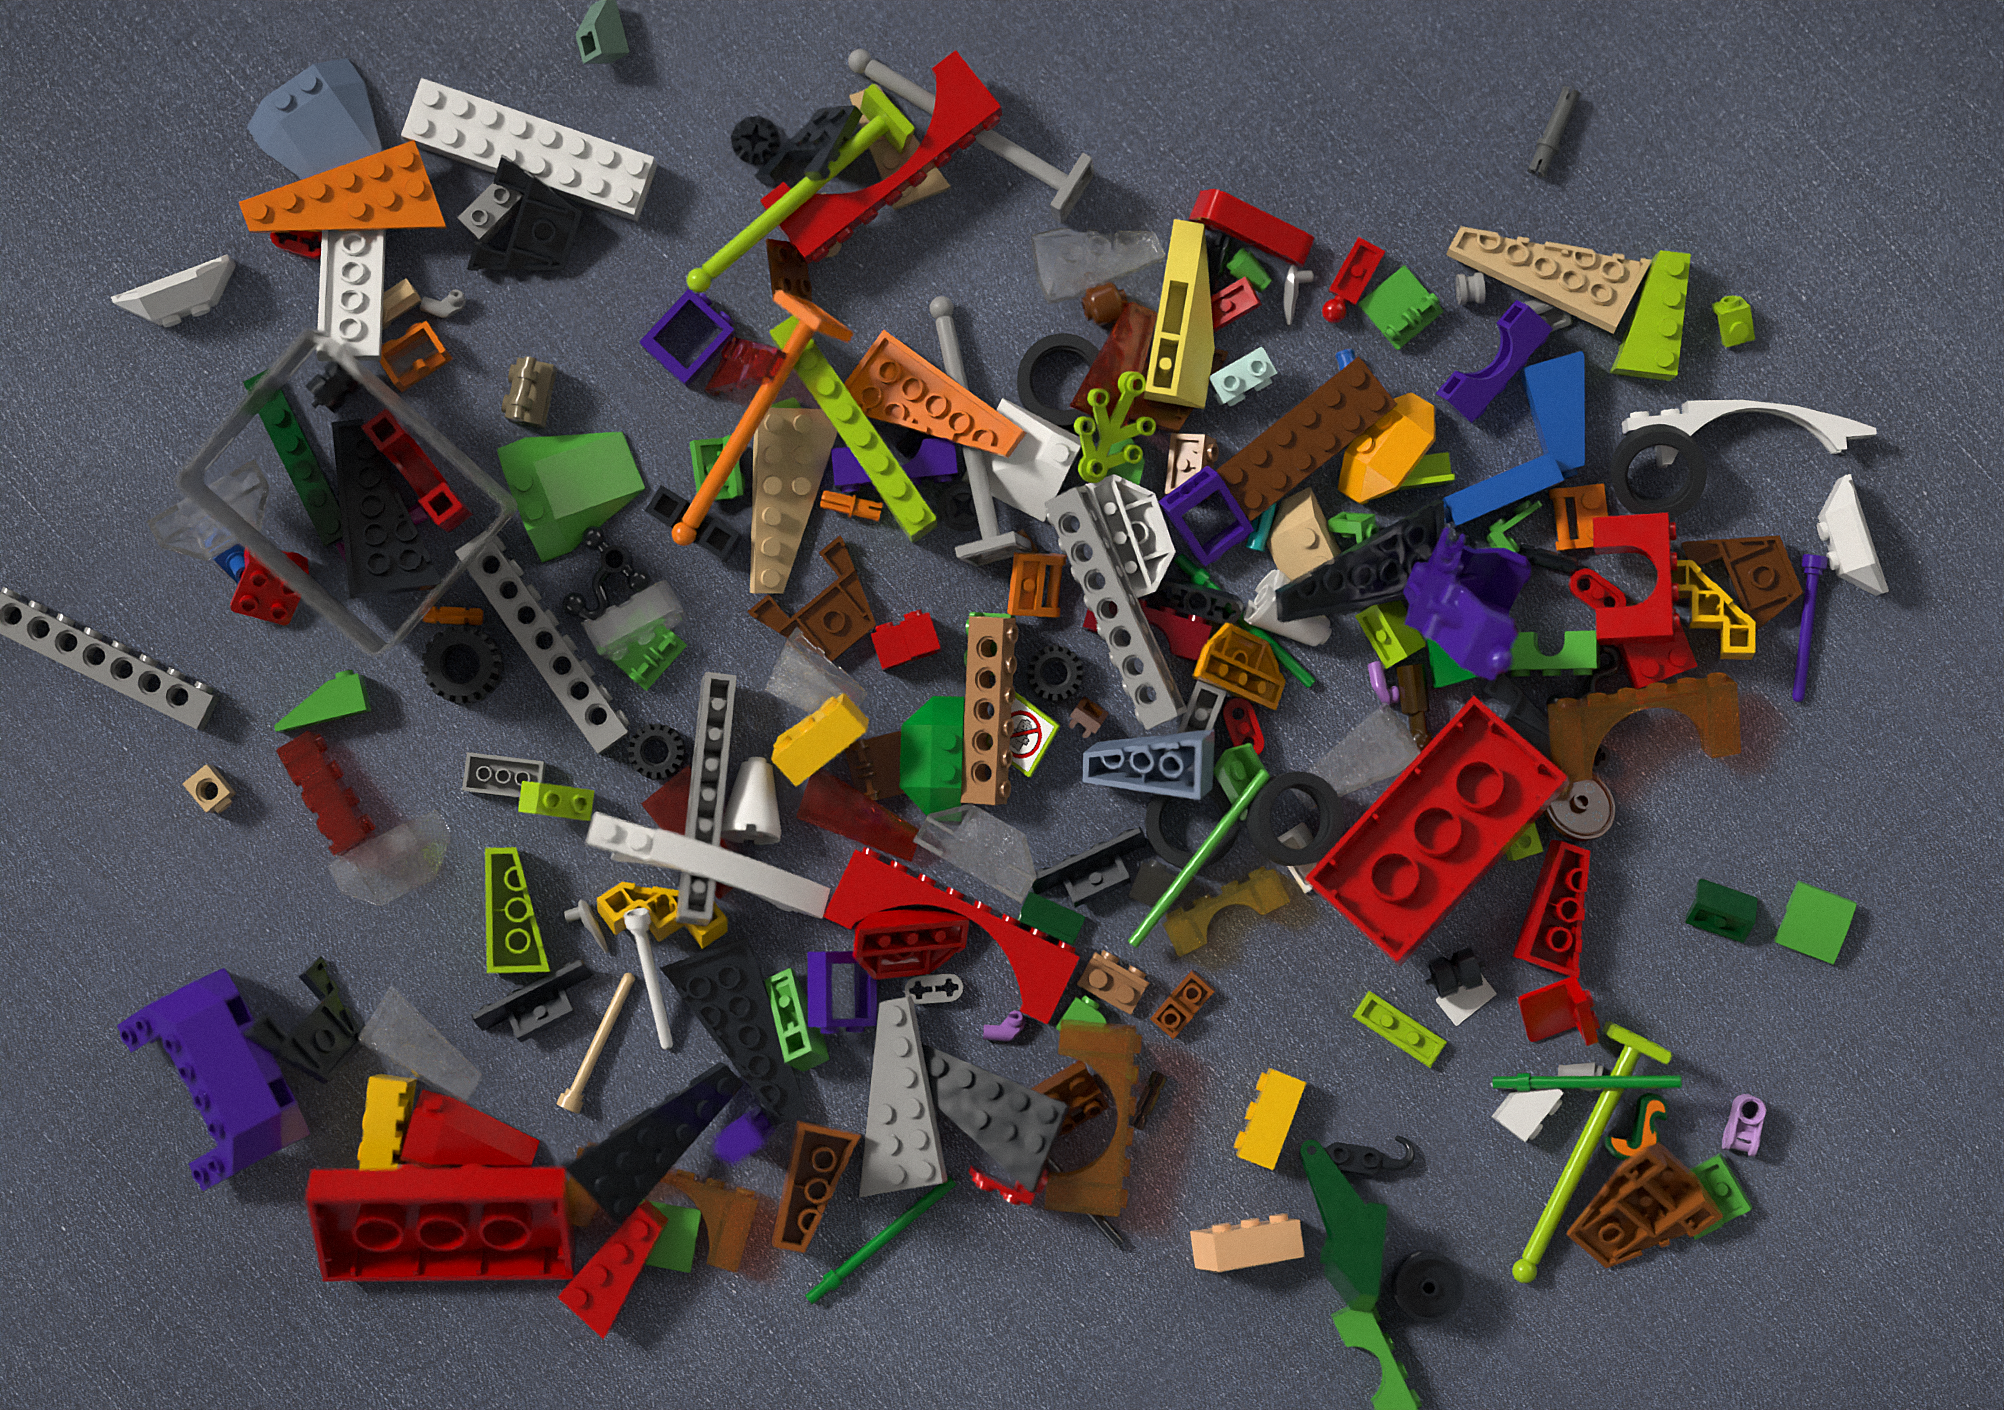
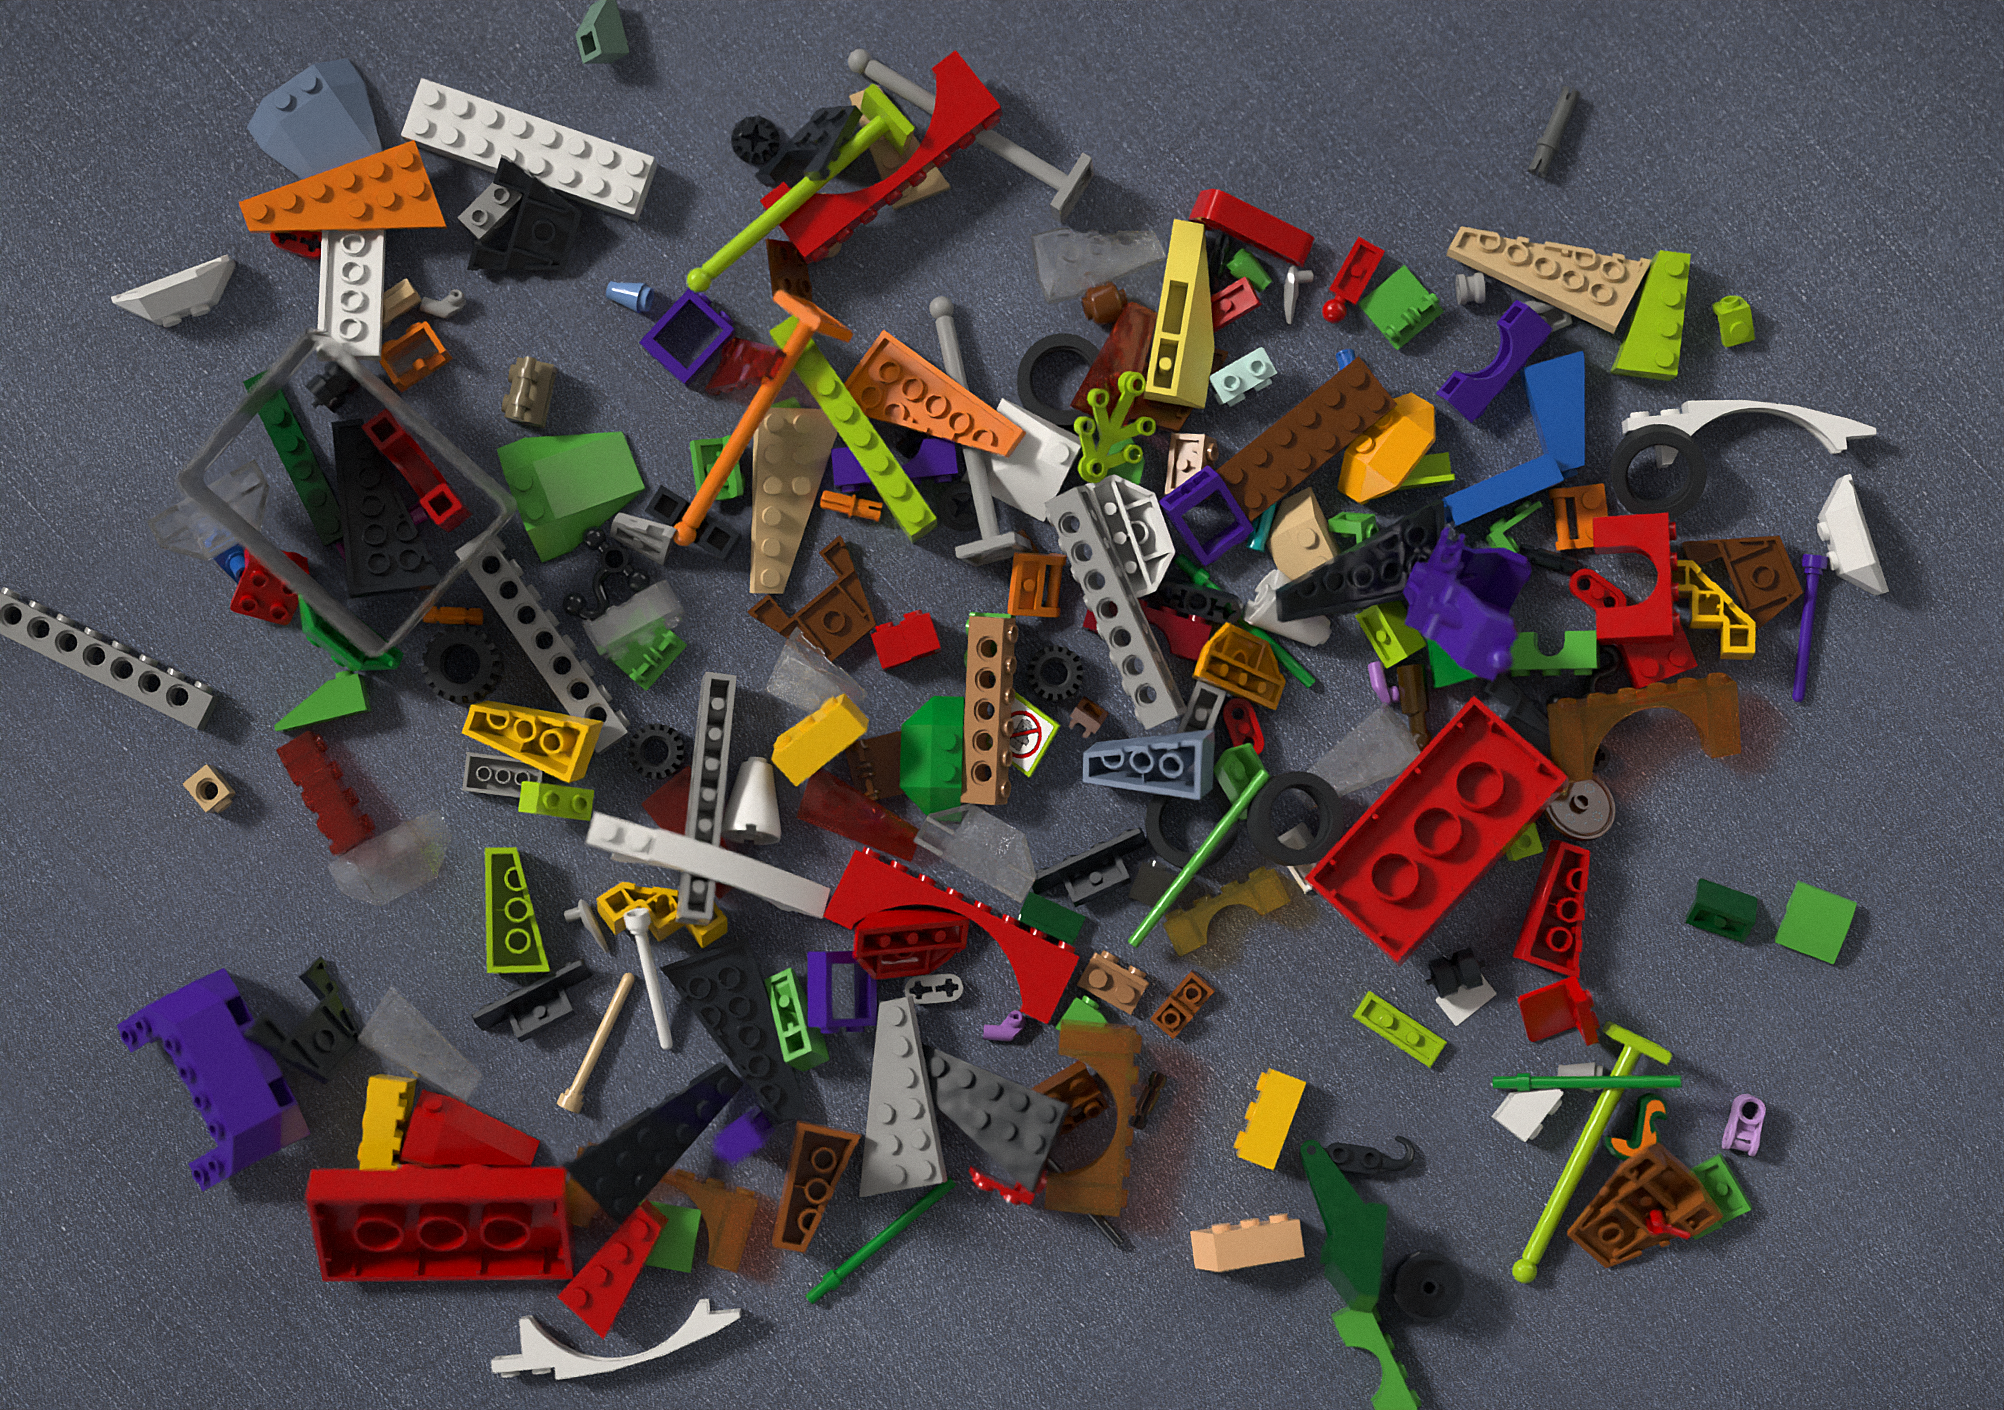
(343, 650): none -> green wedge
(540, 738): none -> yellow wedge
(543, 1351): none -> white slope
(631, 295): none -> medium blue cone
(643, 536): none -> light grey wing
(1657, 1226): none -> red hand

